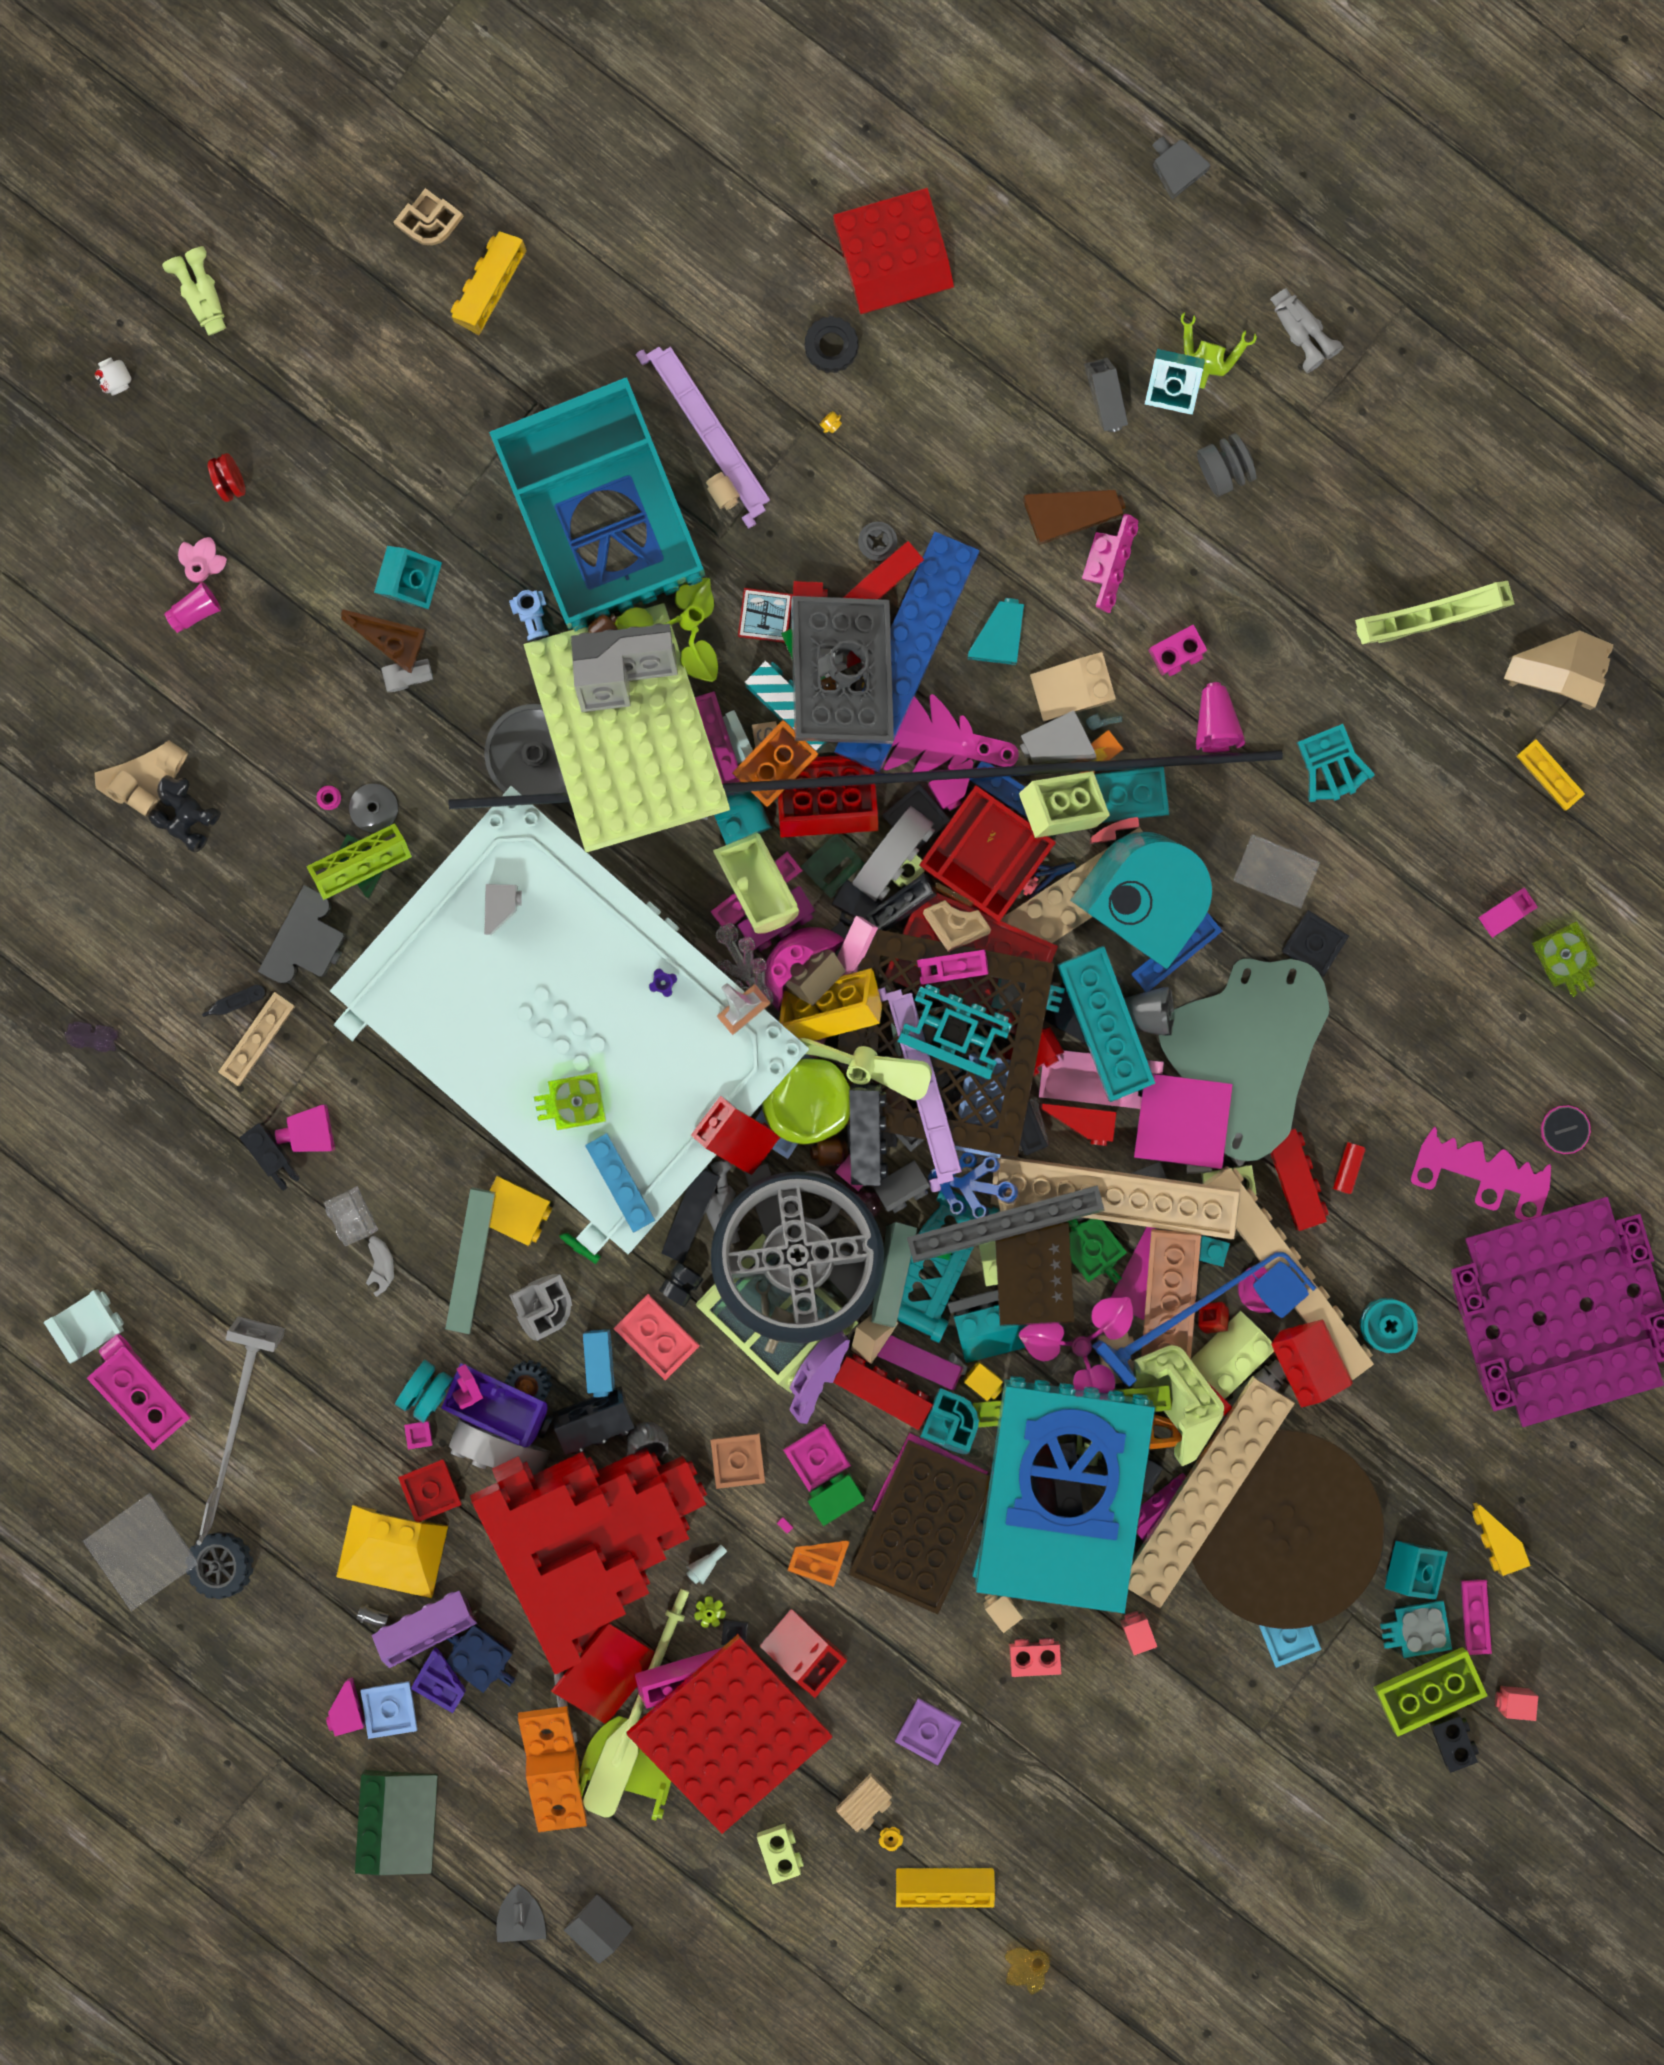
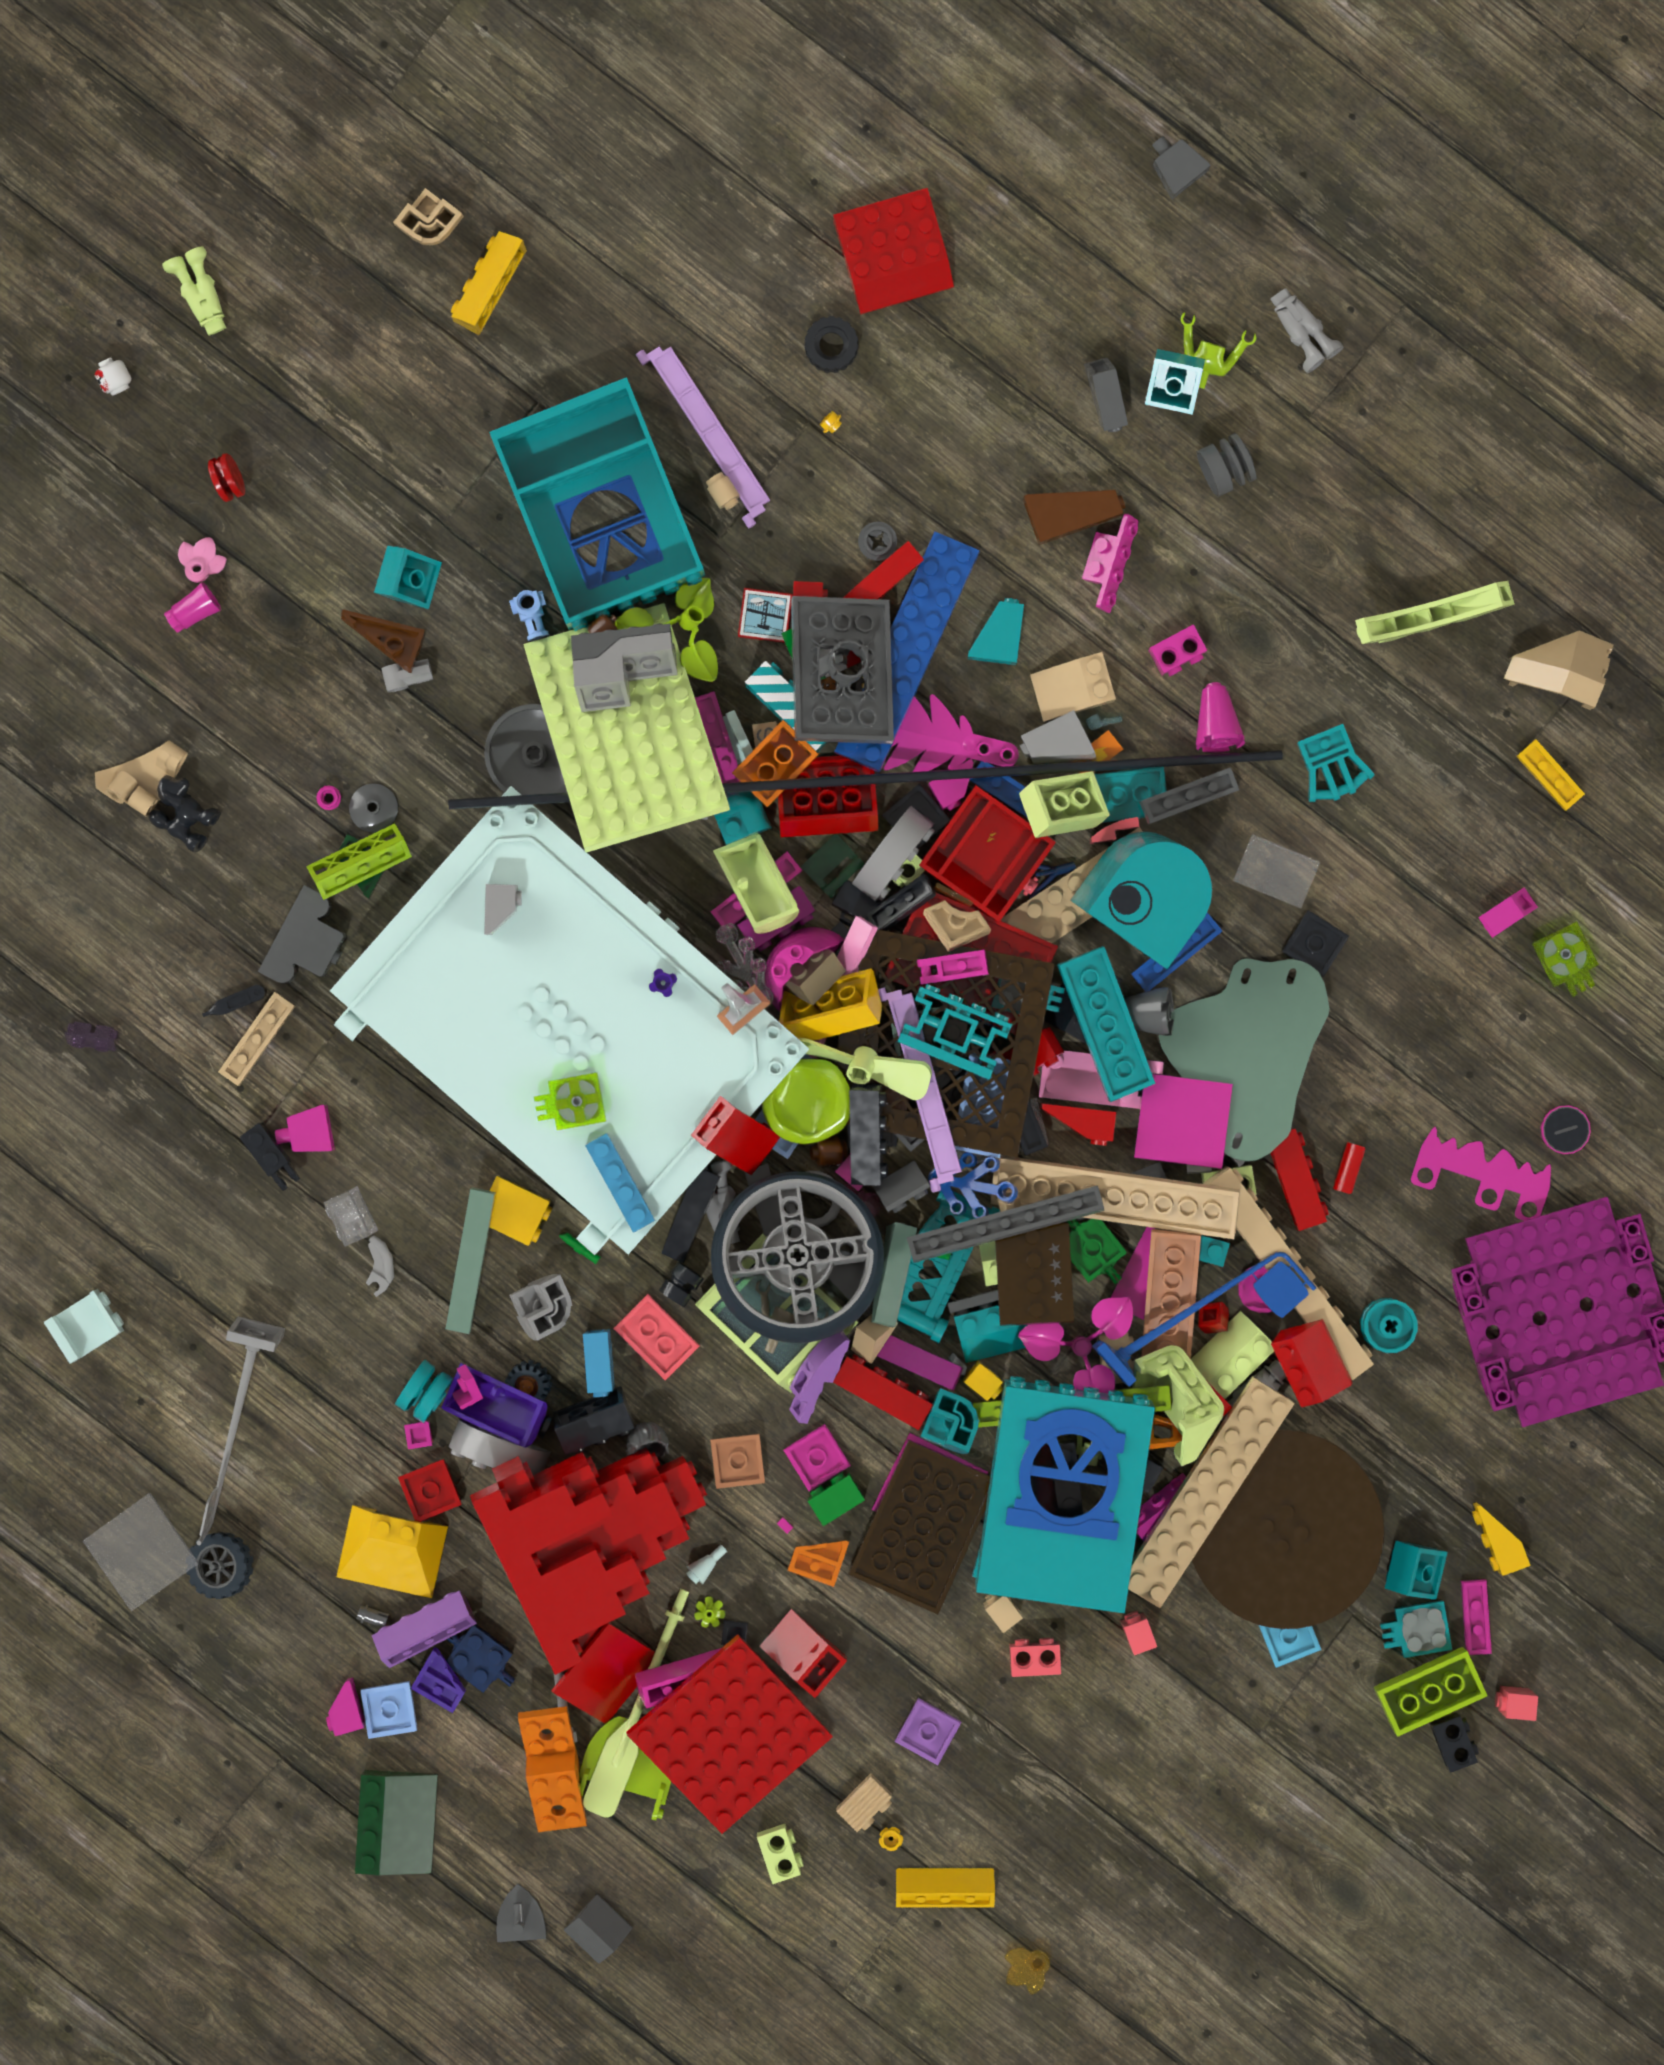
(125, 1374): dark pink hinge -> none
(1189, 795): none -> dark grey plate

